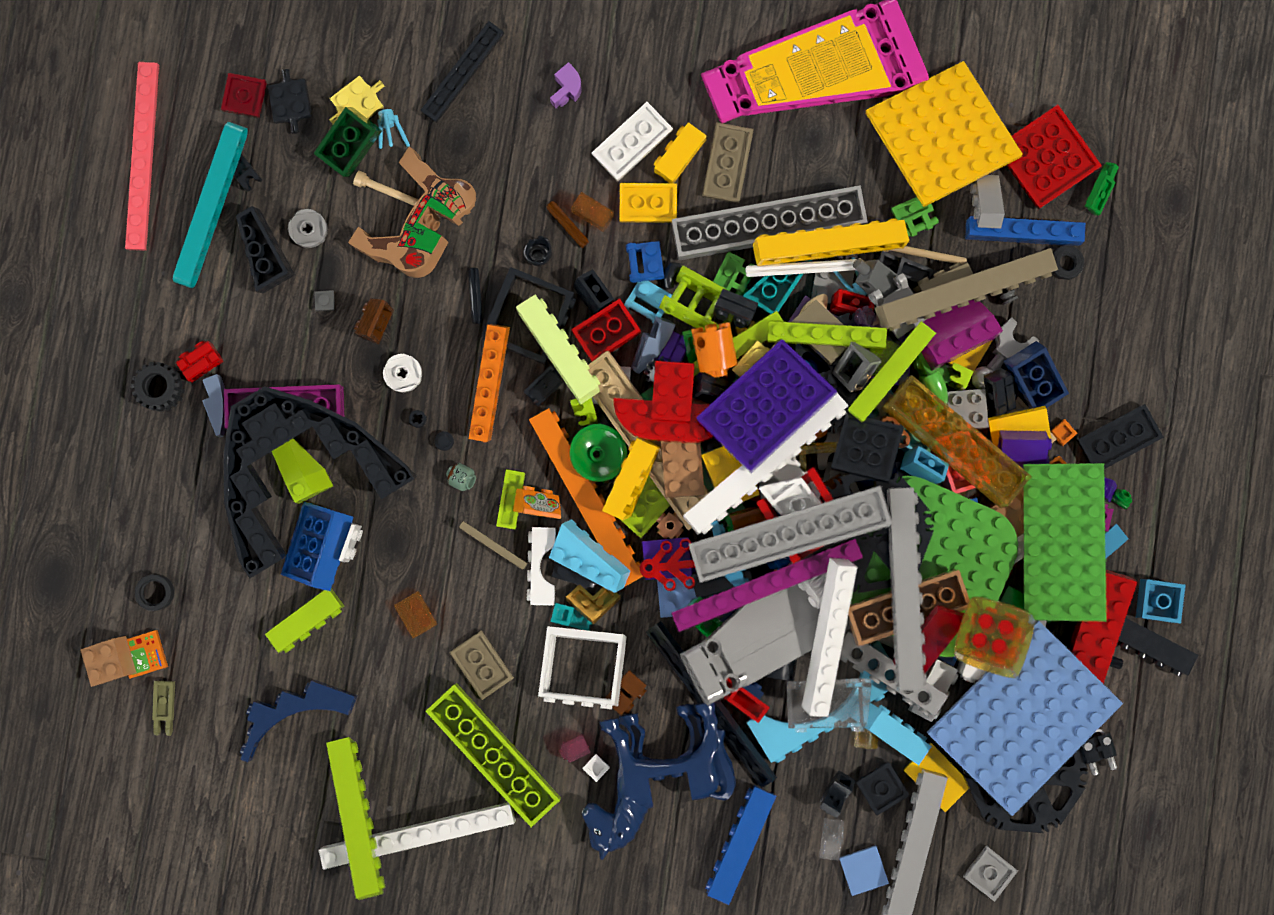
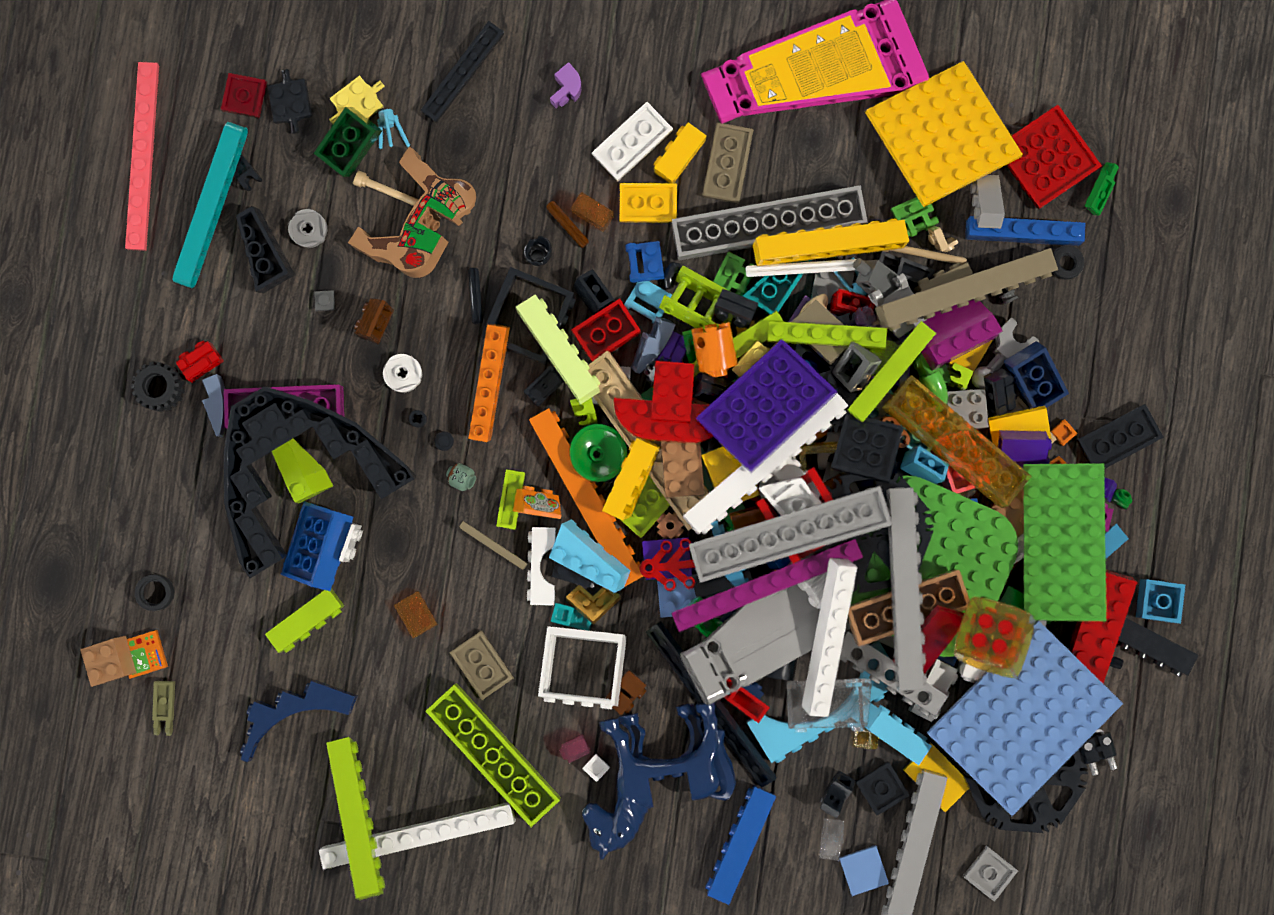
(938, 240): none -> tan bracket

